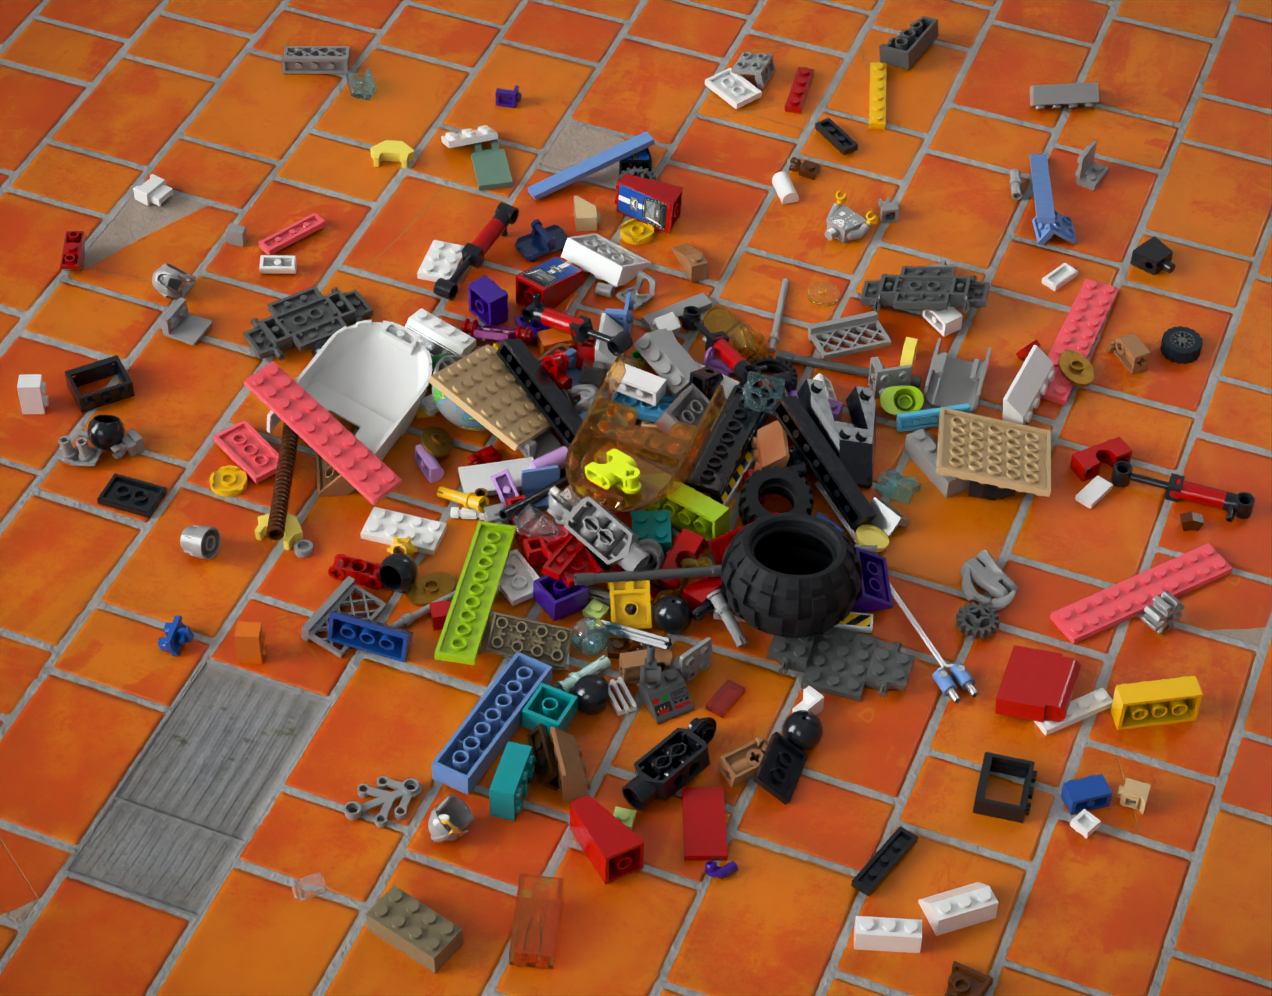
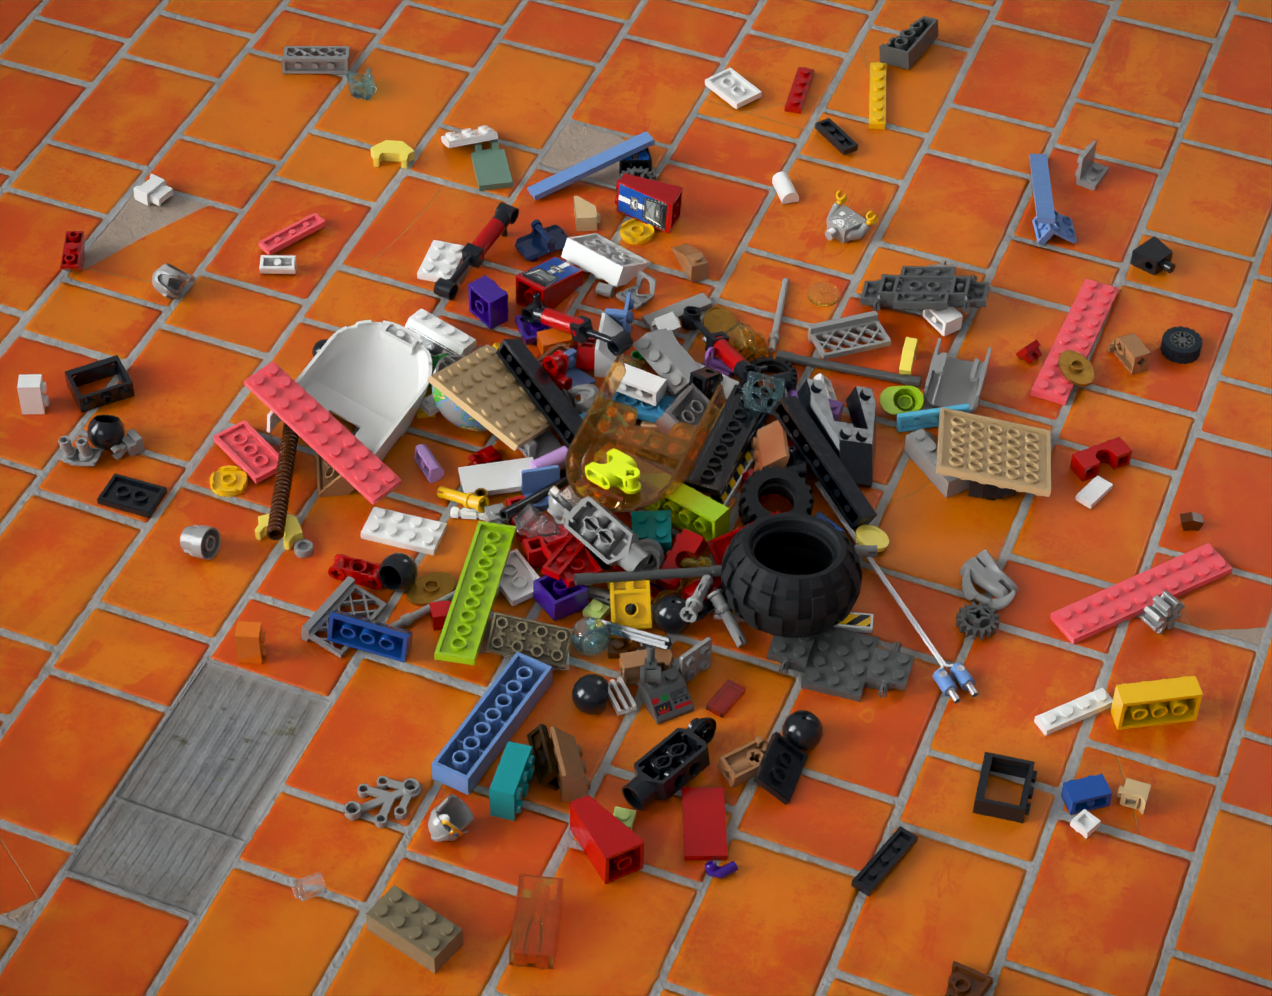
(177, 635): blue hips -> none
(183, 325): light grey bracket -> none
(236, 235): light grey piece -> none
(305, 320): dark grey piece -> none
(406, 545): yellow rock -> none
(436, 441): pearl gold piece -> none
(497, 333): plate -> none
(504, 486): lavender brick -> none
(508, 98): dark purple bracket -> none
(550, 708): teal brick -> none
(593, 372): clear smoke brick -> none
(593, 668): light aqua pin -> none
(695, 603): none -> light grey pin
(756, 64): light grey bracket -> none
(806, 169): reddish brown plate -> none
(811, 702): white panel -> none
(875, 584): dark purple slope -> none
(882, 378): light grey bracket -> none
(887, 517): light grey panel -> none
(887, 934): white brick -> none
(889, 211): light grey piece -> none
(897, 486): clear light blue bracket -> none
(959, 907): white slope -> none
(1016, 184): light grey pin -> none
(1028, 387): white slope -> none
(1037, 685): red piece -> none
(1059, 276): white tile -> none
(1064, 94): light grey wedge -> none
(1177, 488): black piece -> none

